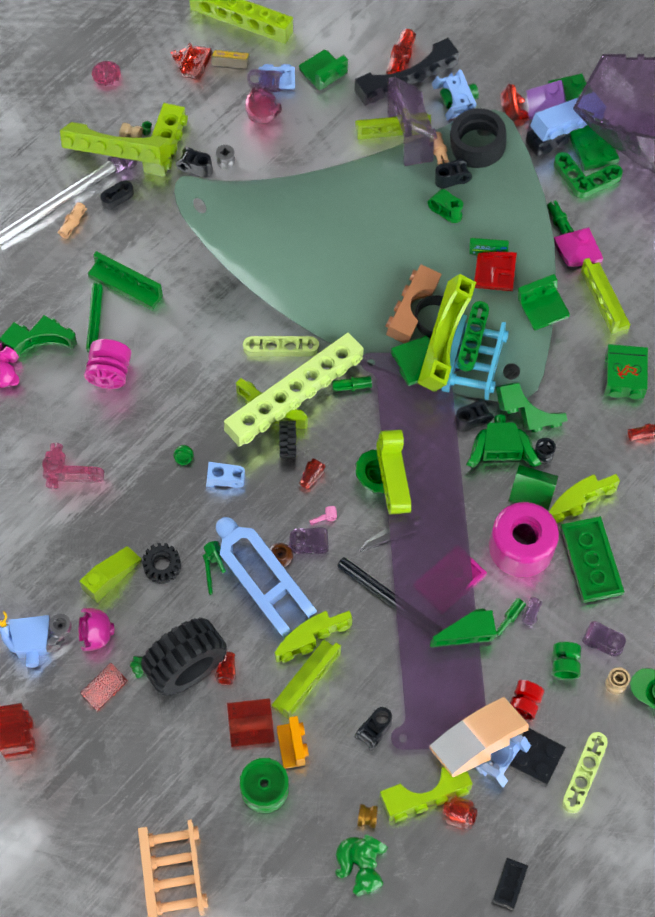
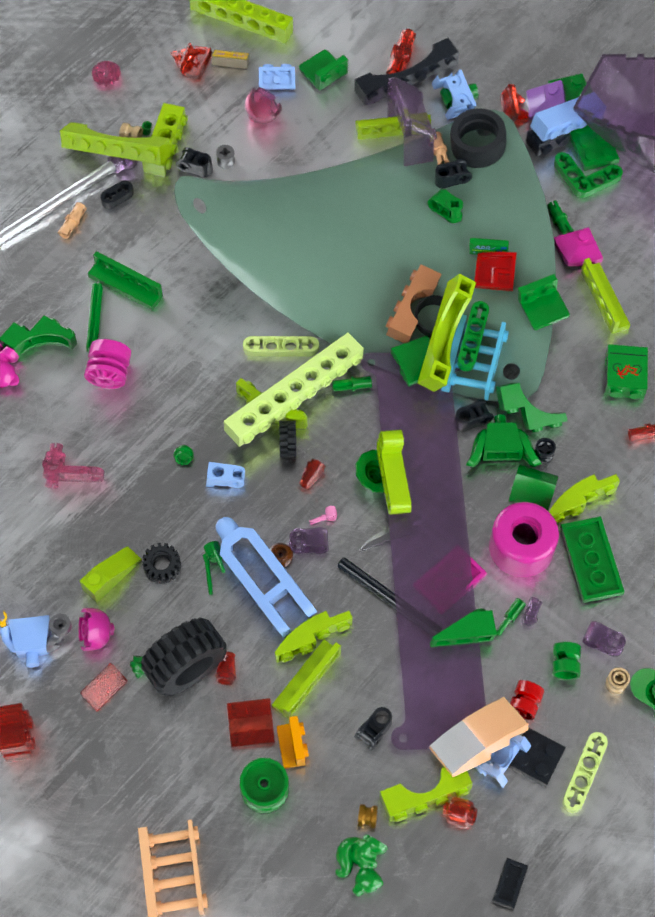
(265, 80): clear purple piece -> none

